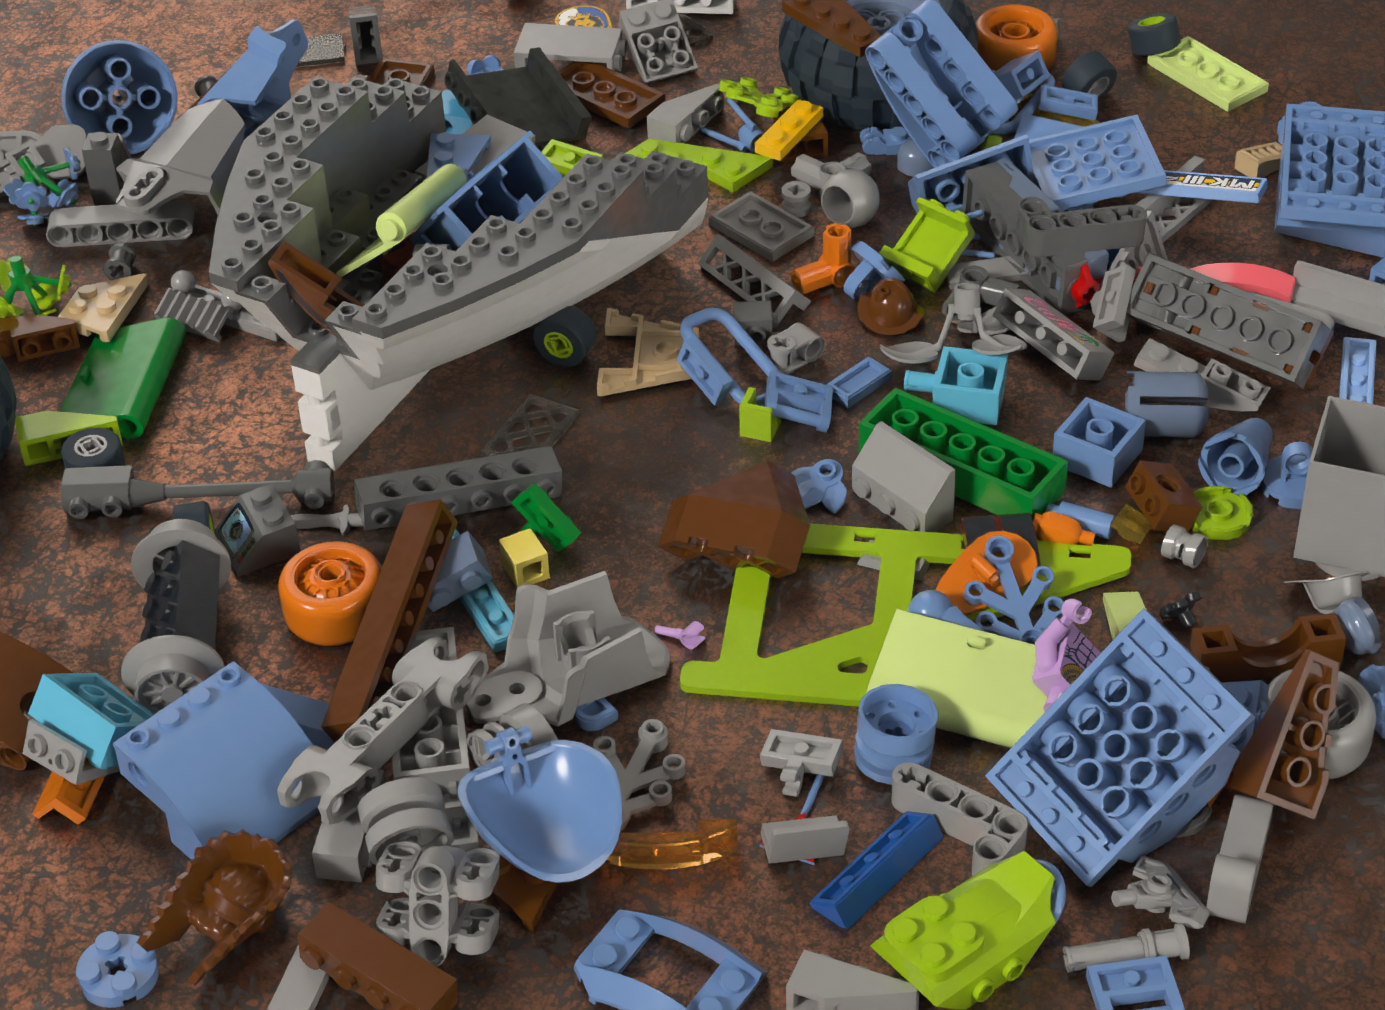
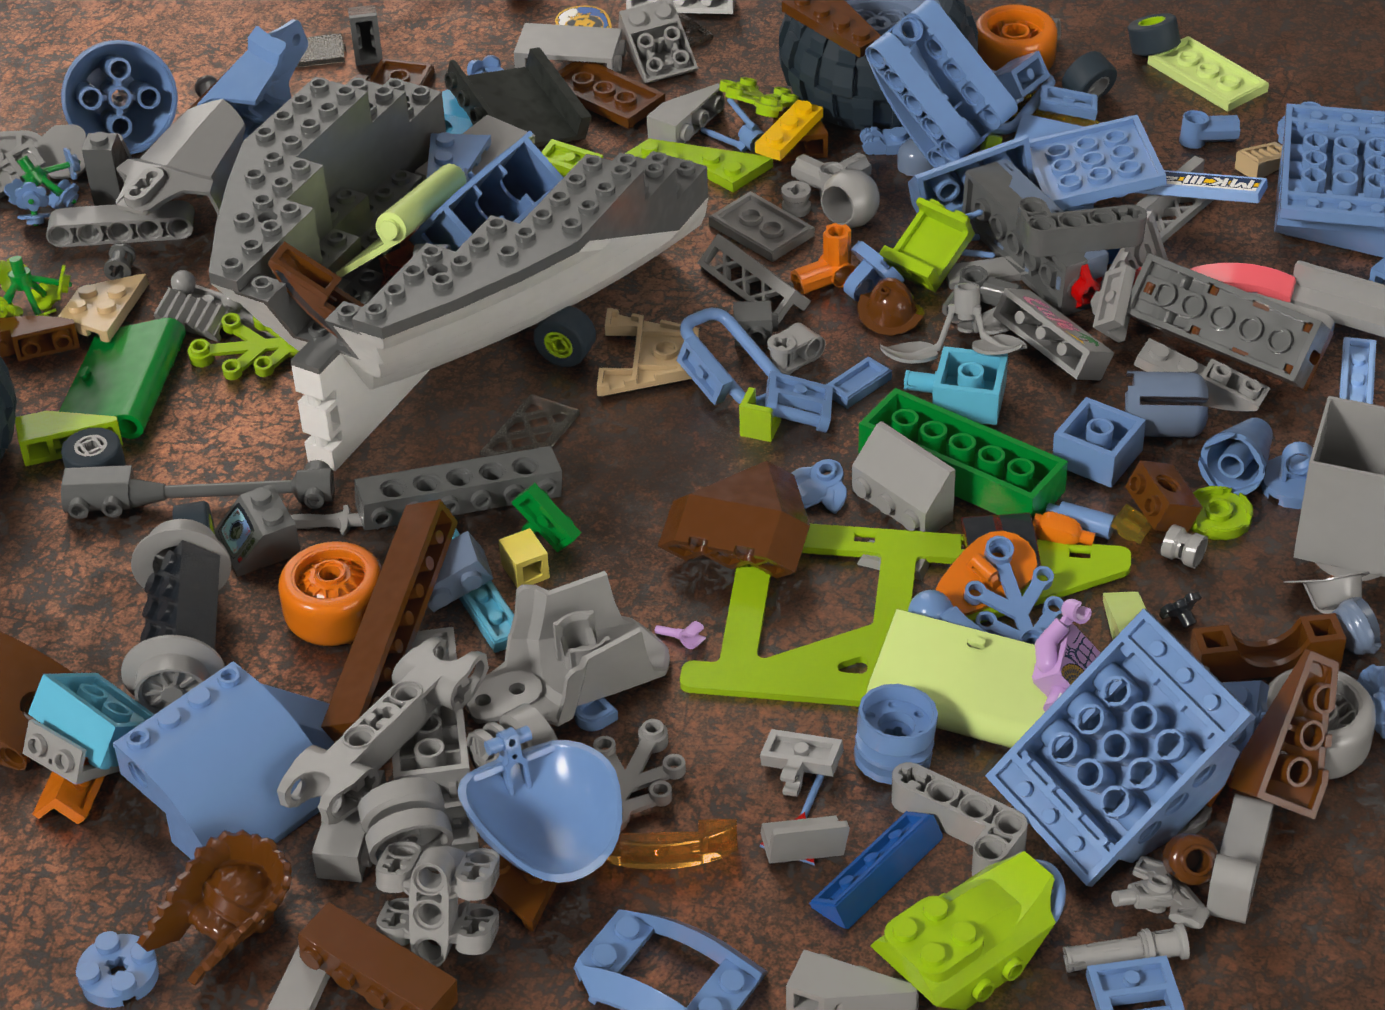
(254, 346): none -> lime plant
(1190, 858): none -> reddish brown head
(1201, 128): none -> medium blue piece

